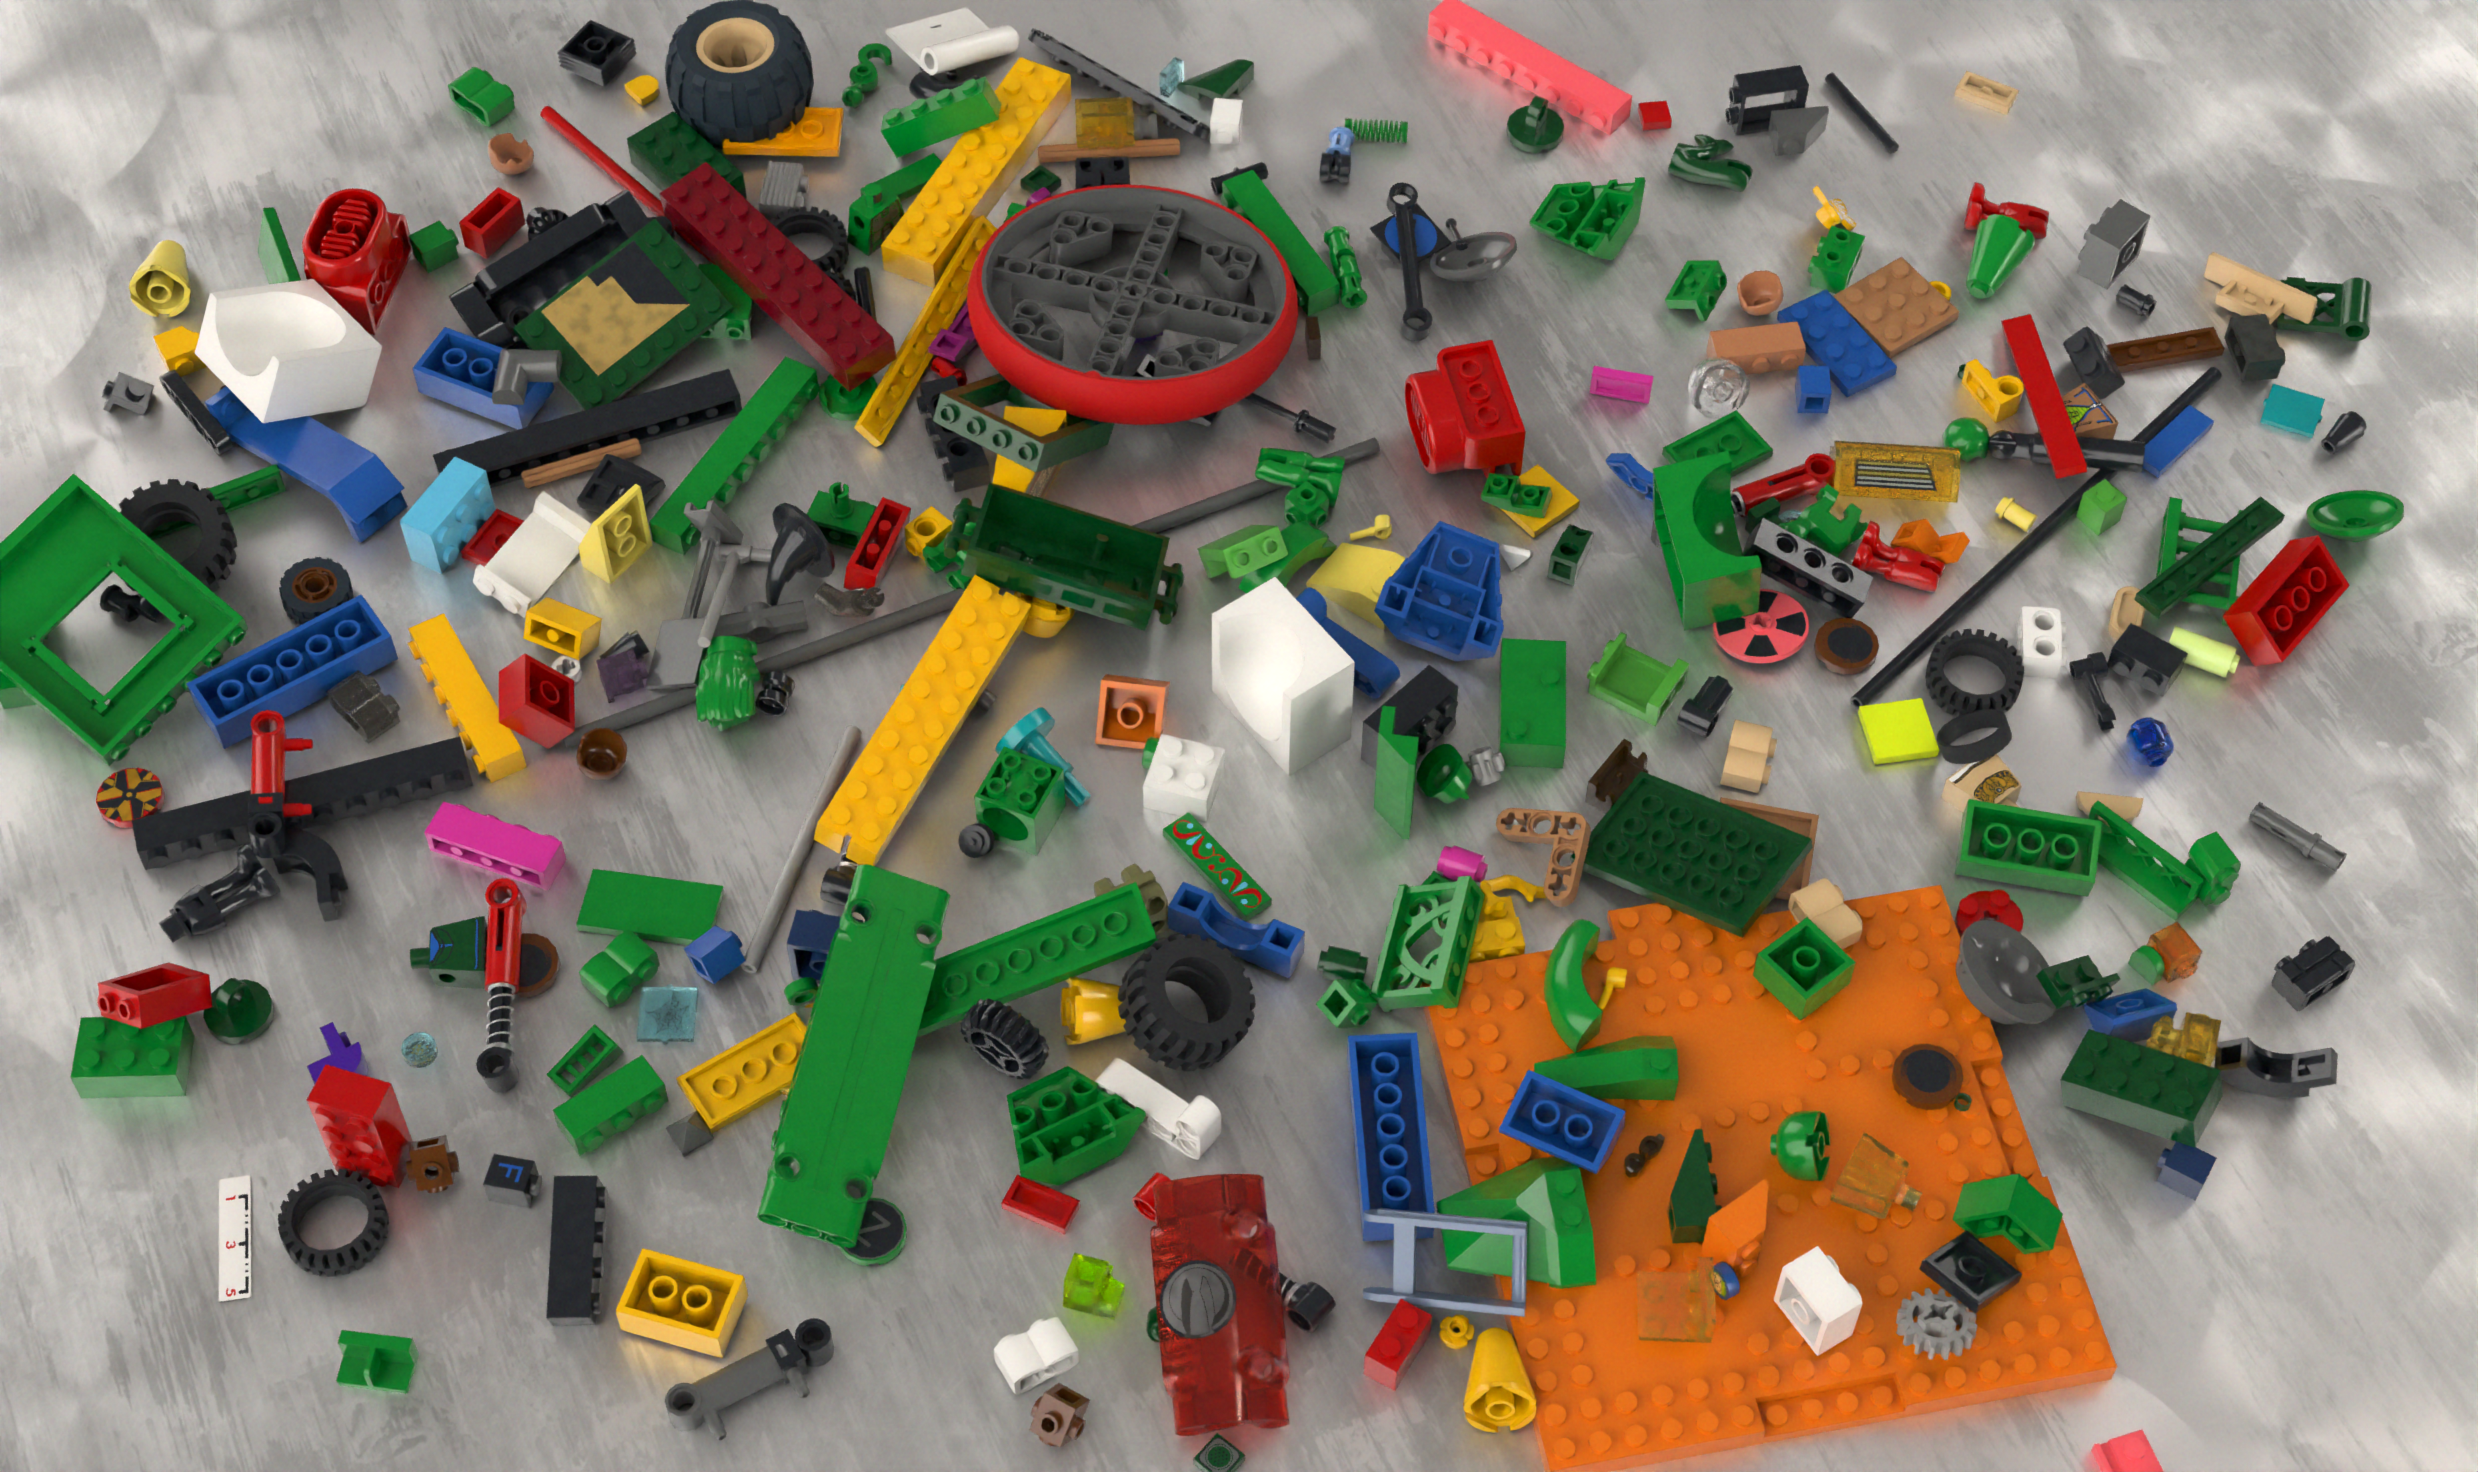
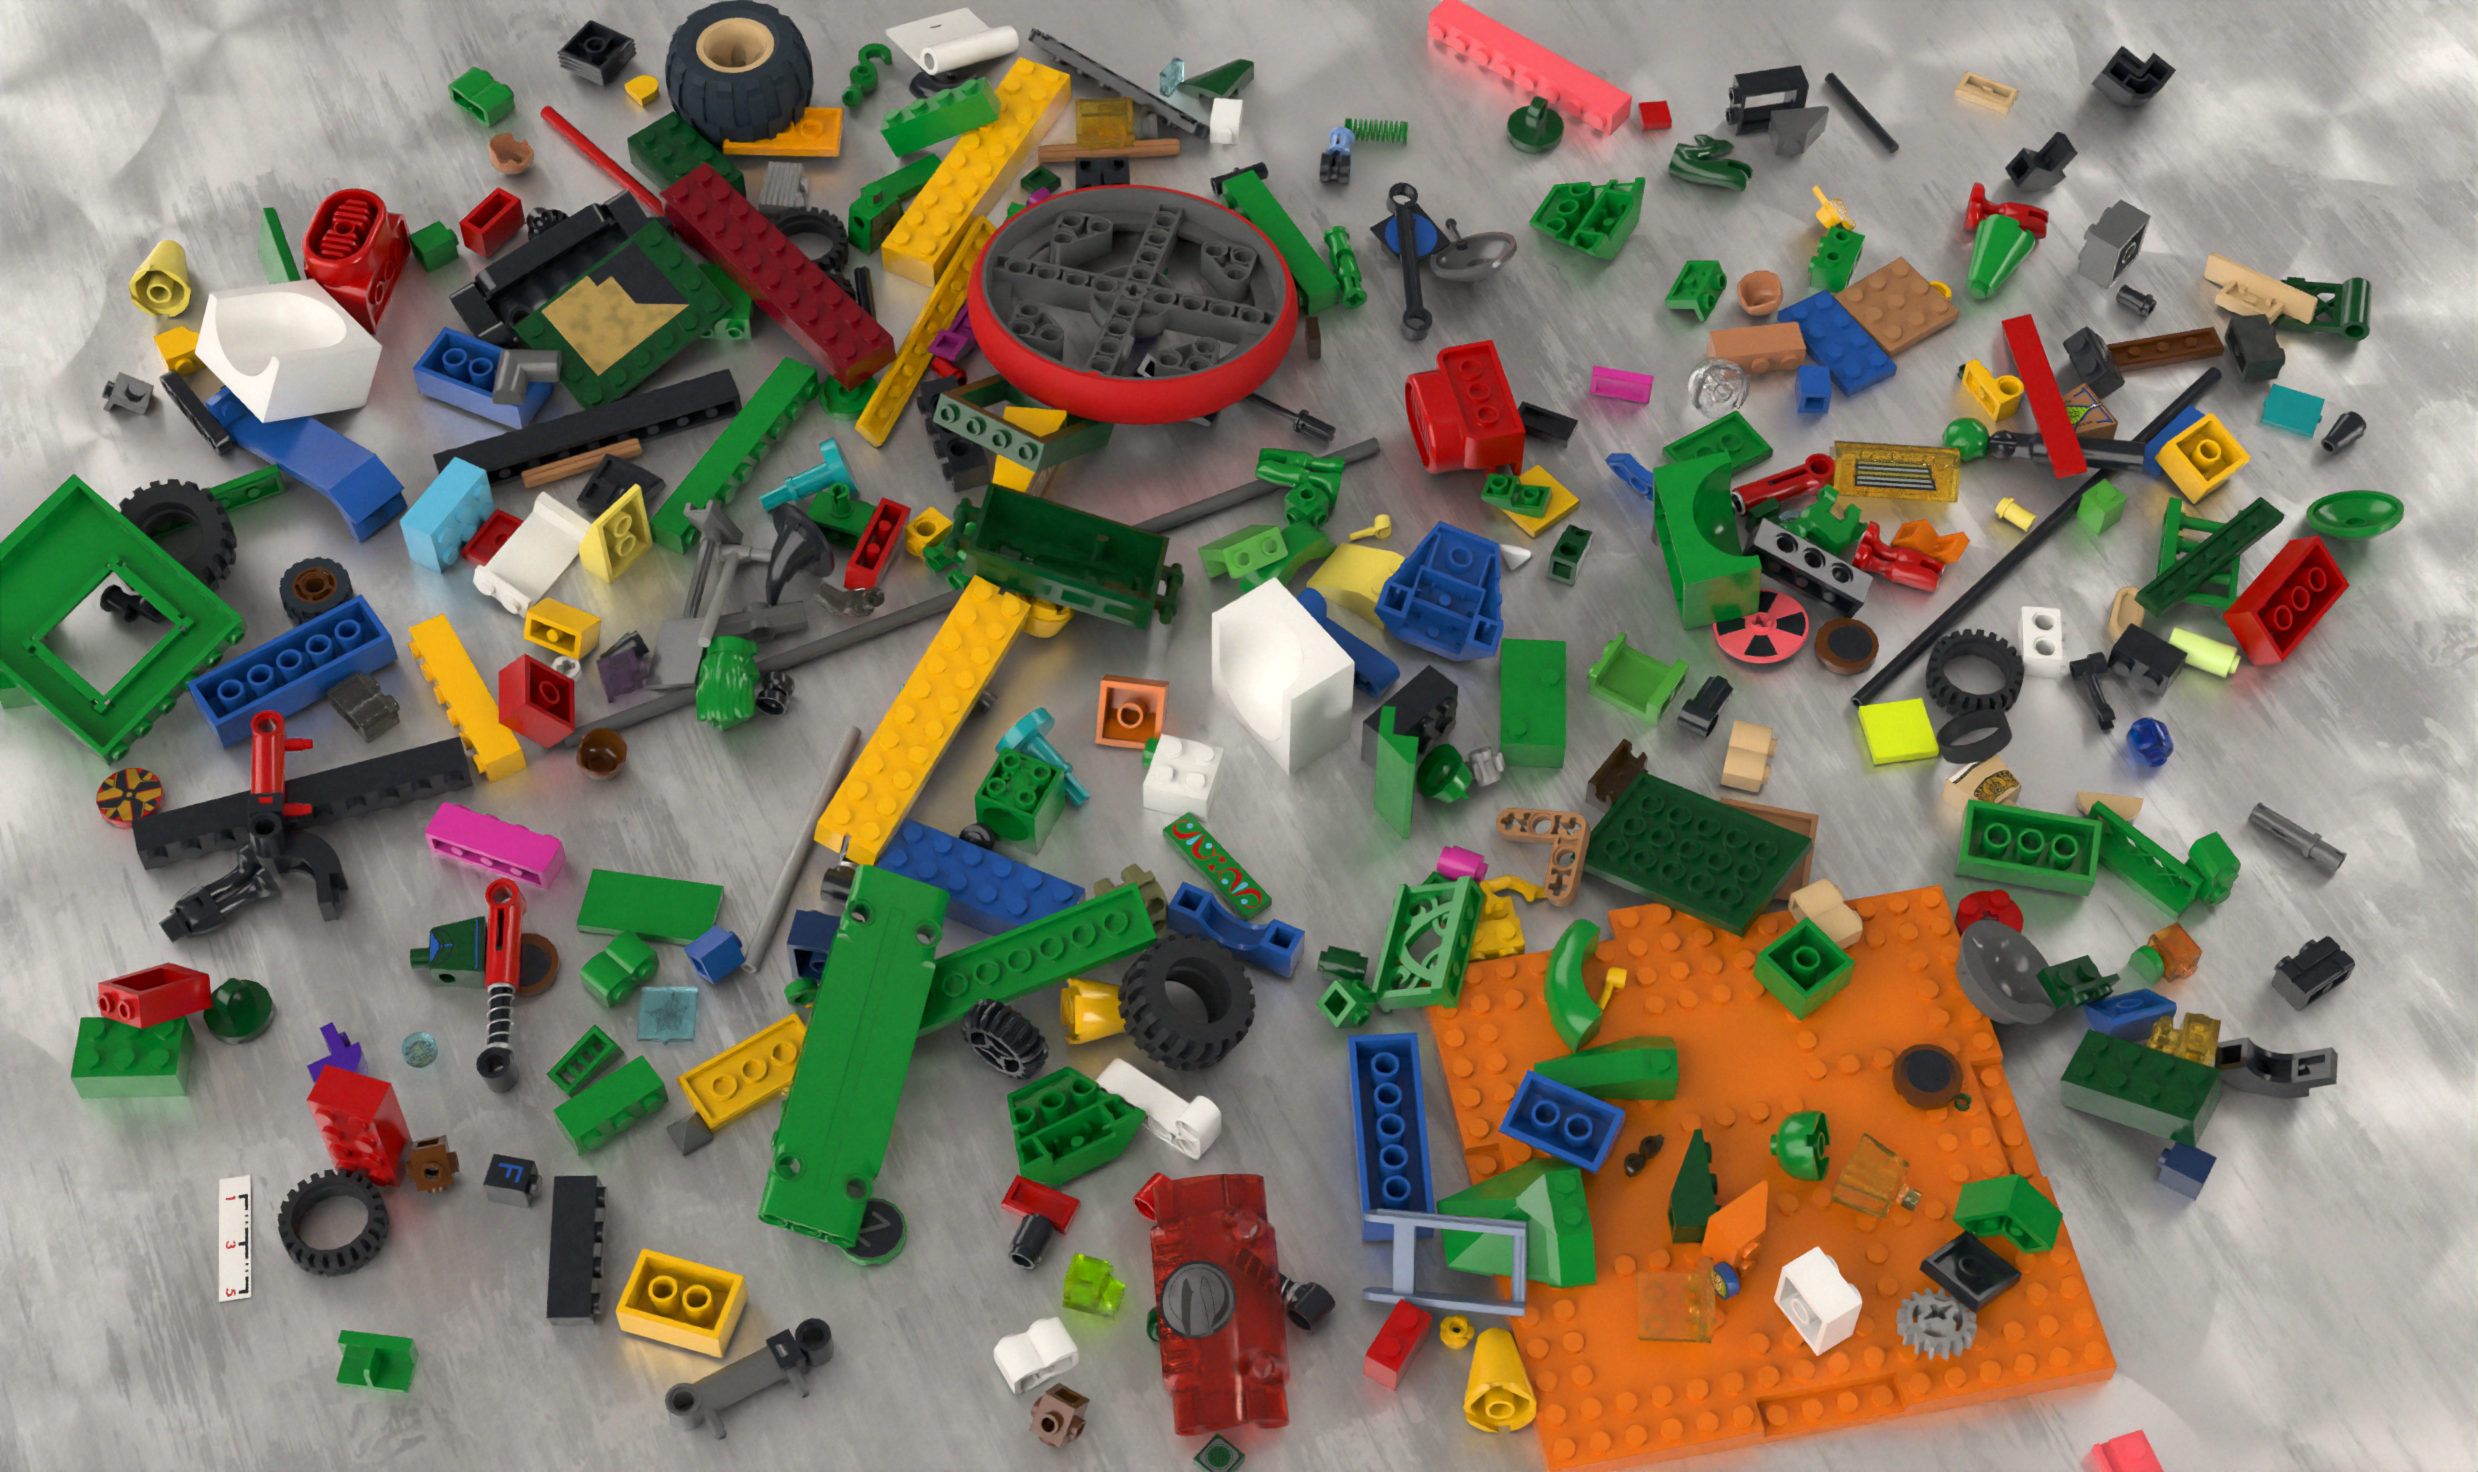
(833, 470): none -> teal piece
(983, 886): none -> blue brick
(1031, 1240): none -> black brick
(1547, 424): none -> black tile
(2042, 169): none -> black brick
(2131, 80): none -> black brick
(2202, 458): none -> yellow brick

